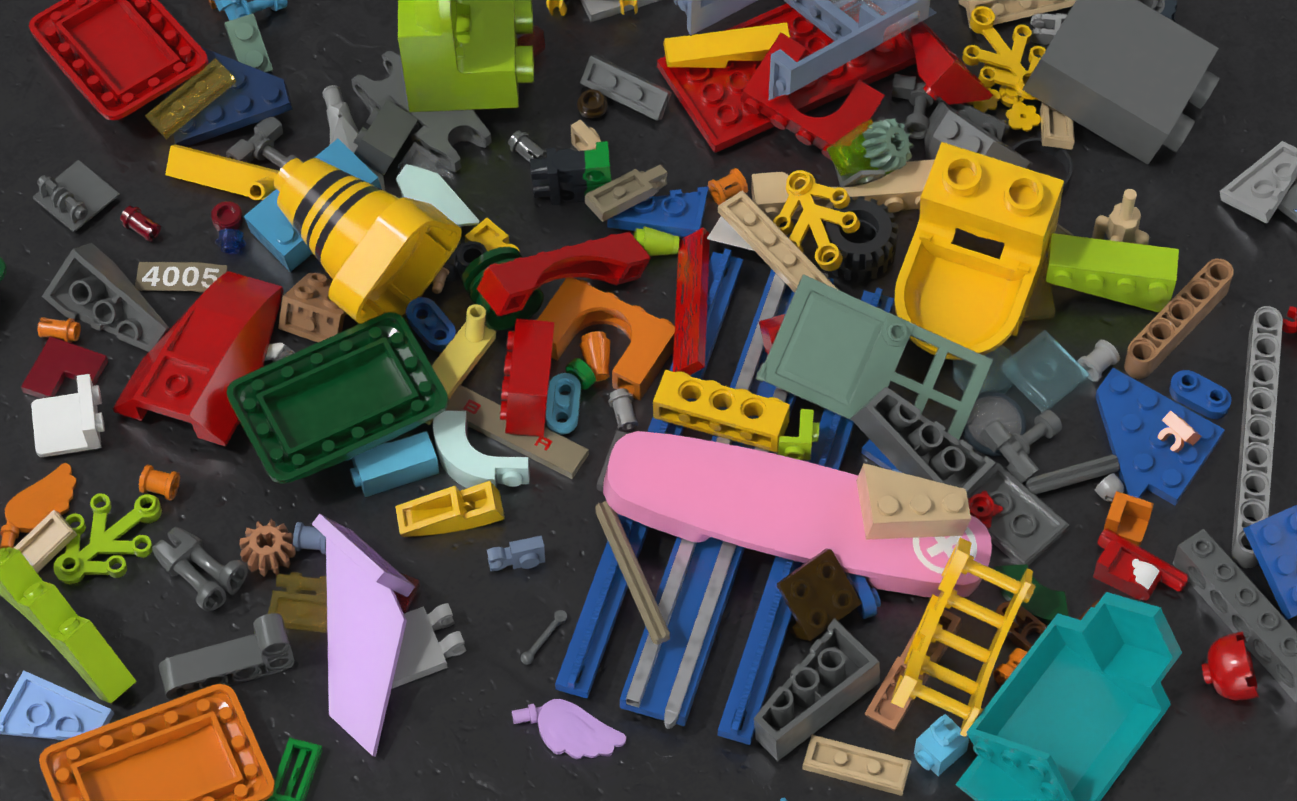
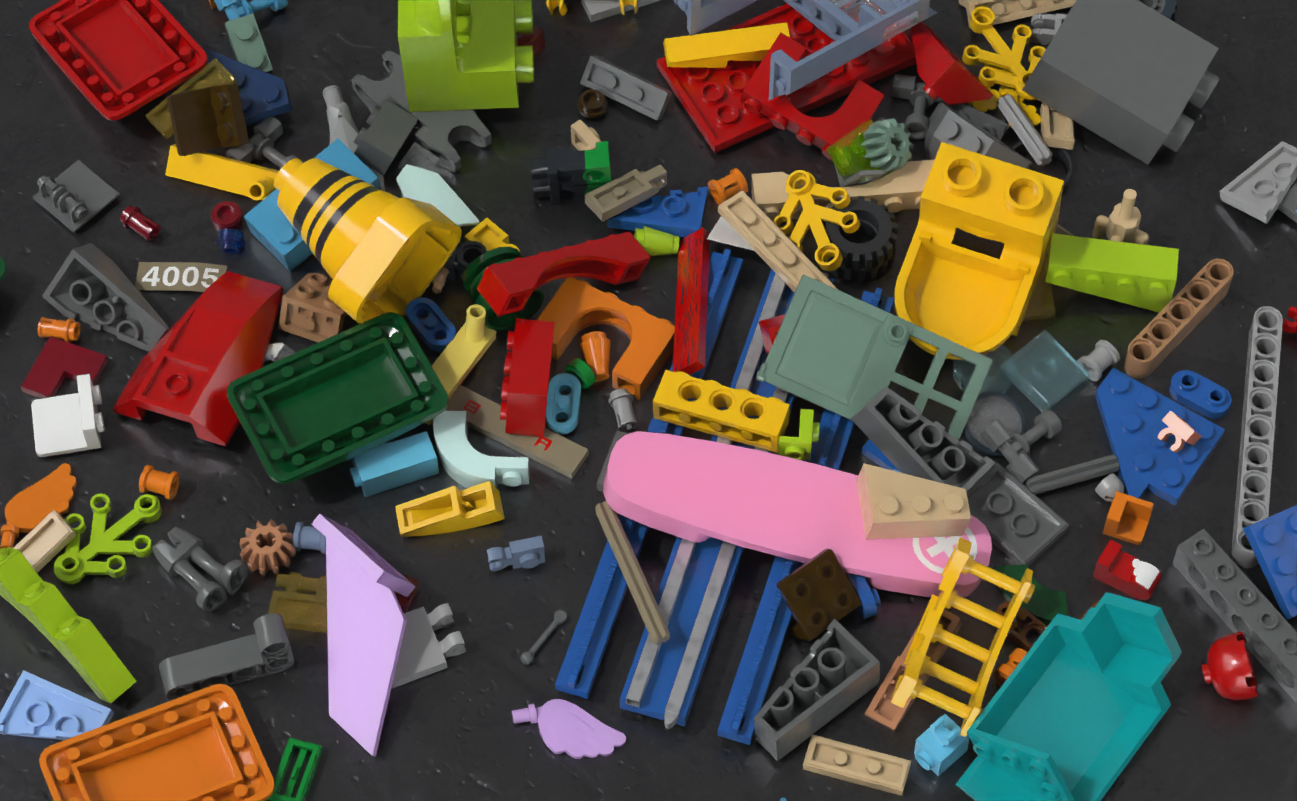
(207, 119): none -> dark brown bracket
(524, 146): dark grey pin -> none
(985, 502): red plate -> none
(1025, 130): none -> light grey axle
(1170, 575): red axle -> none

